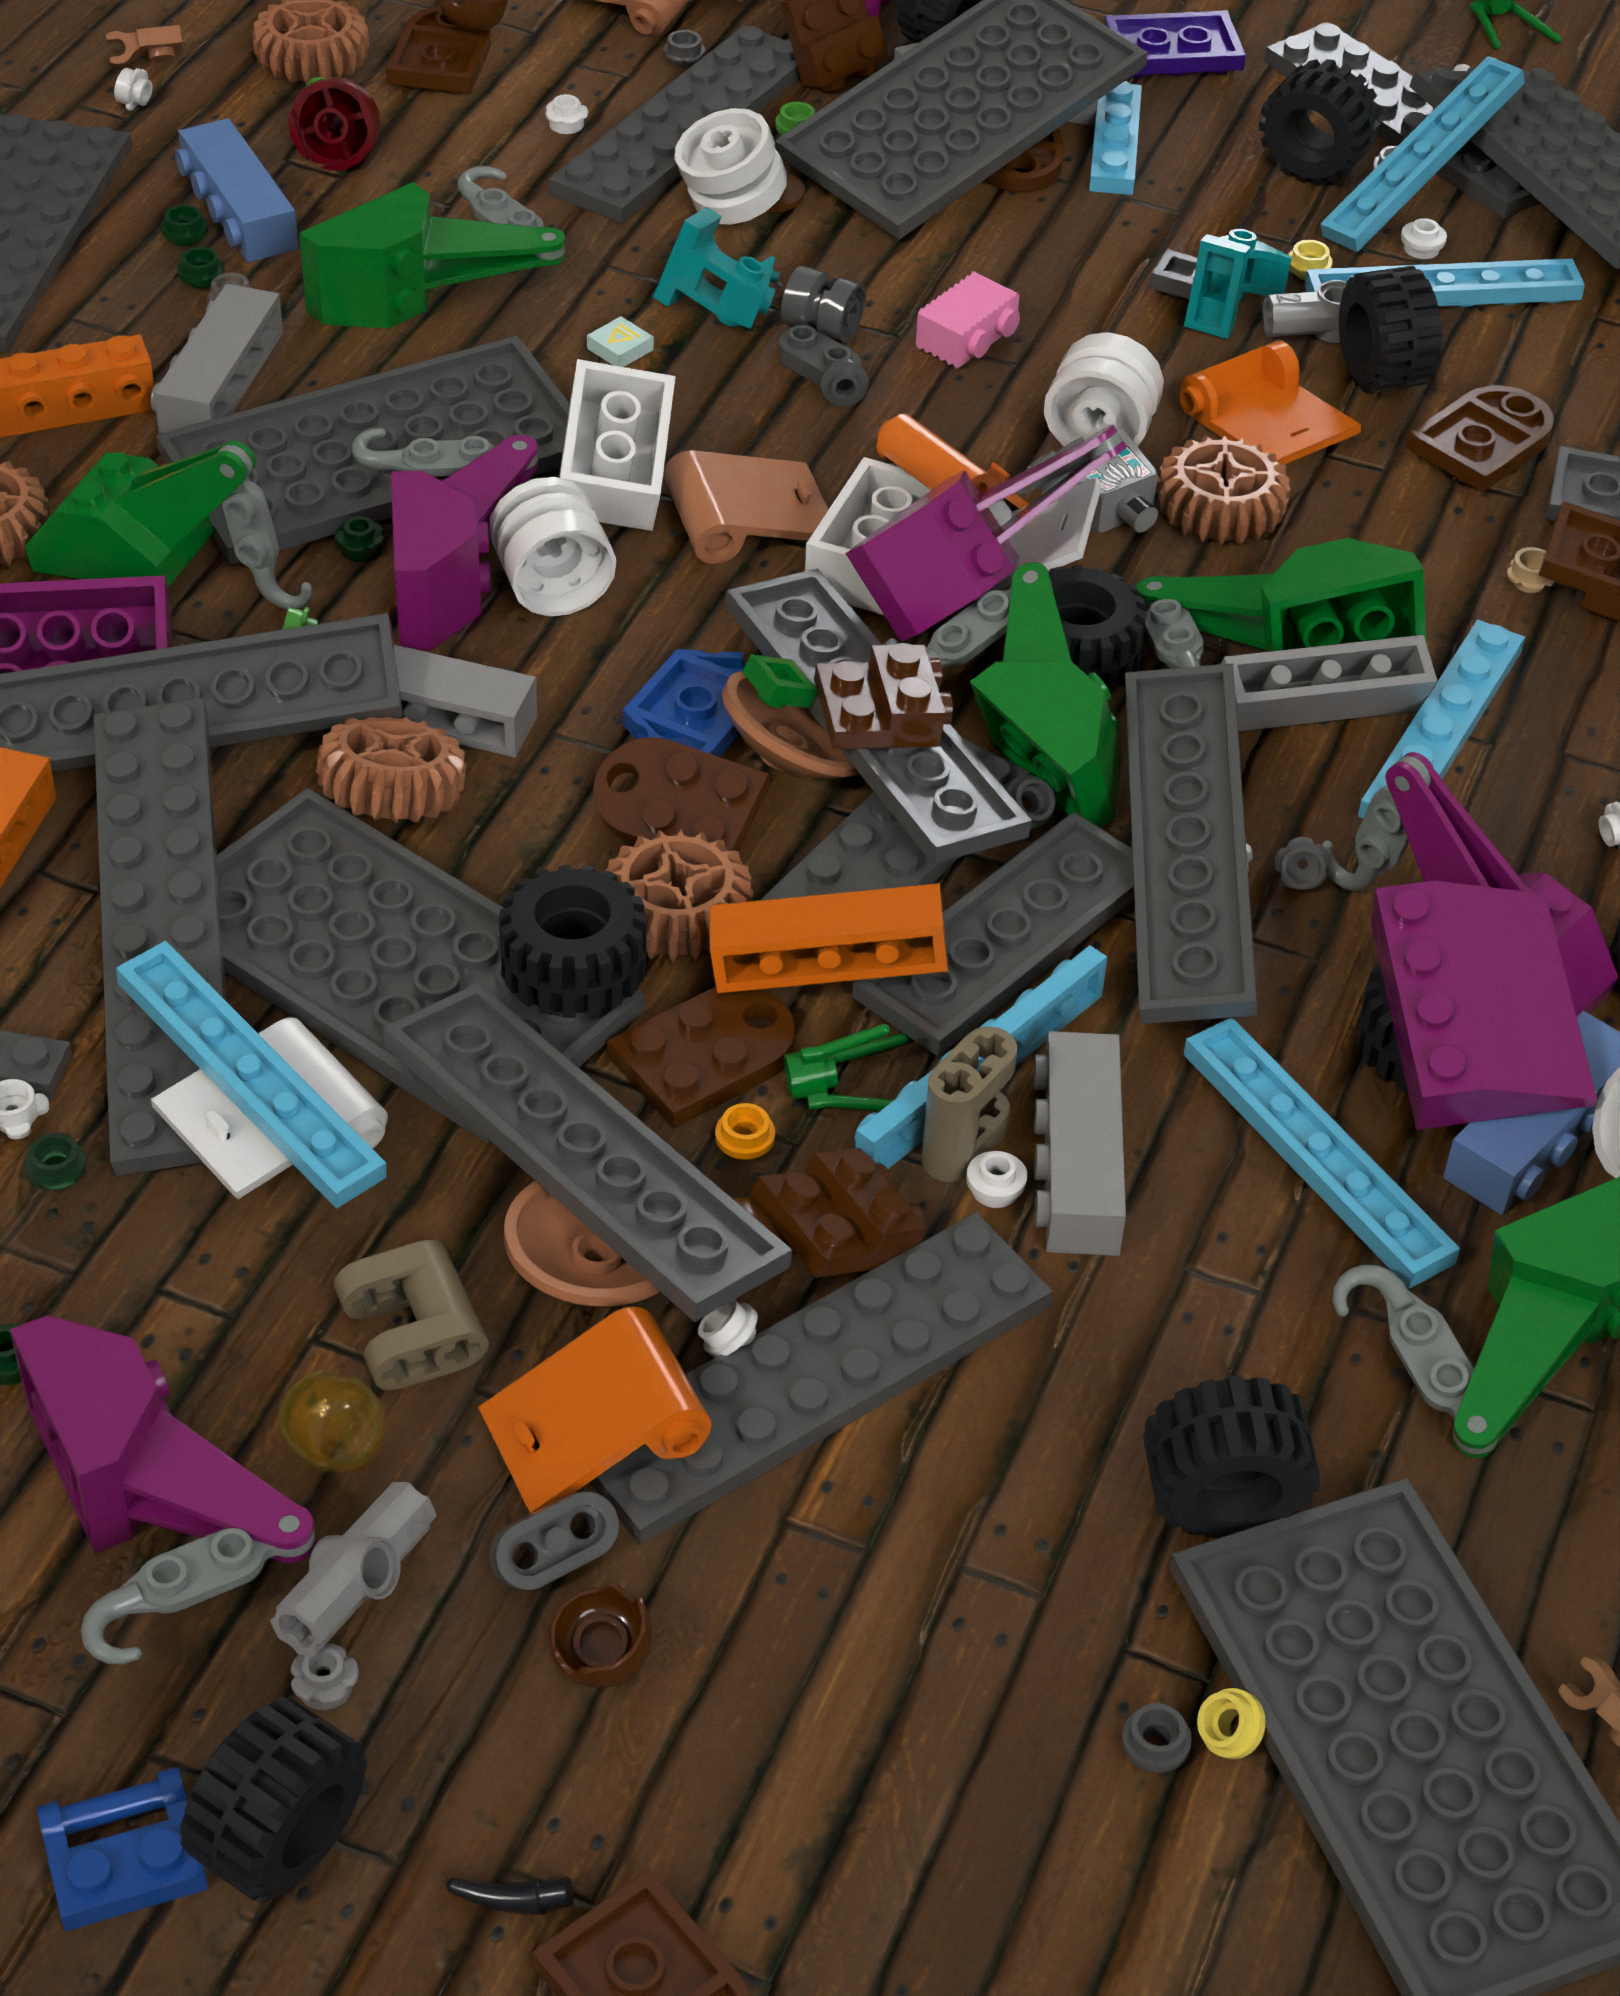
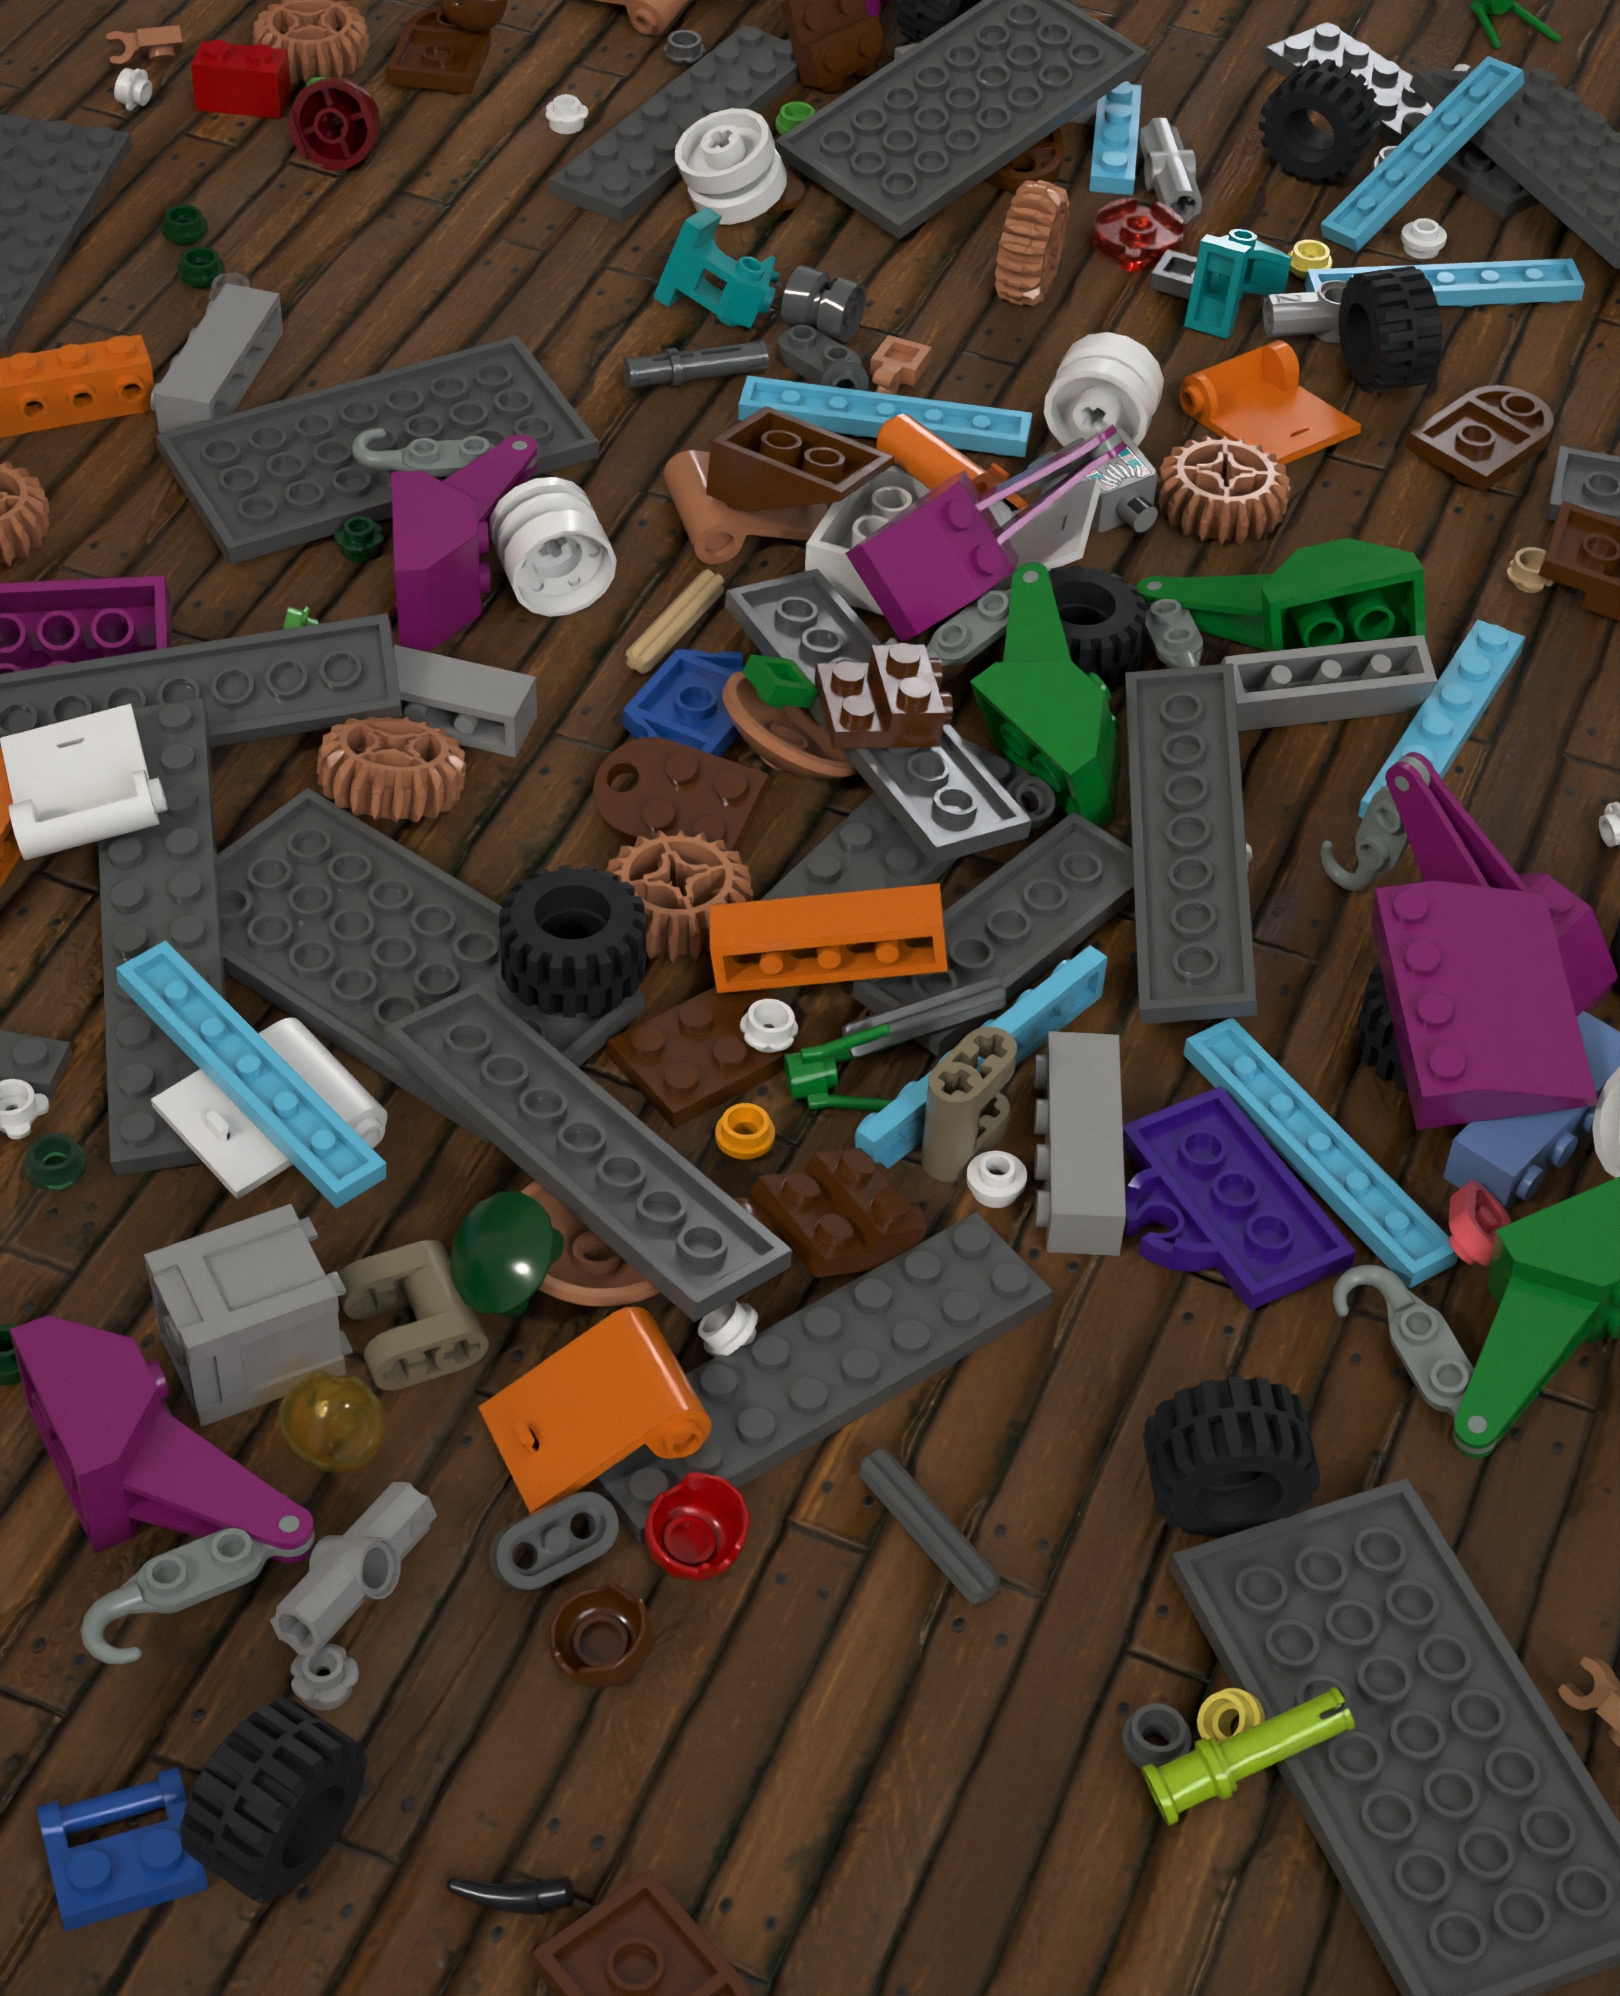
(79, 782): none -> white door
(154, 519): green slope -> none
(237, 190): medium blue brick -> none
(241, 79): none -> red brick
(247, 1312): none -> light grey container
(388, 253): green slope -> none
(504, 1253): none -> dark green dish
(618, 440): white brick -> none
(620, 342): light aqua tile -> none
(675, 621): none -> tan axle
(680, 366): none -> dark grey pin
(702, 1534): none -> red hair
(769, 1025): none -> white plate
(787, 463): none -> reddish brown slope
(864, 412): none -> medium azure plate
(898, 364): none -> nougat plate
(929, 1527): none -> dark grey axle
(930, 1014): none -> dark grey axle
(967, 319): bright pink brick -> none
(1031, 242): none -> nougat gear
(1137, 233): none -> clear red plate
(1170, 168): none -> light grey piece
(1182, 41): dark purple plate -> none
(1216, 1767): none -> lime pin
(1226, 1202): none -> dark purple plate
(1306, 877): flat silver plate -> none
(1473, 1222): none -> coral plate

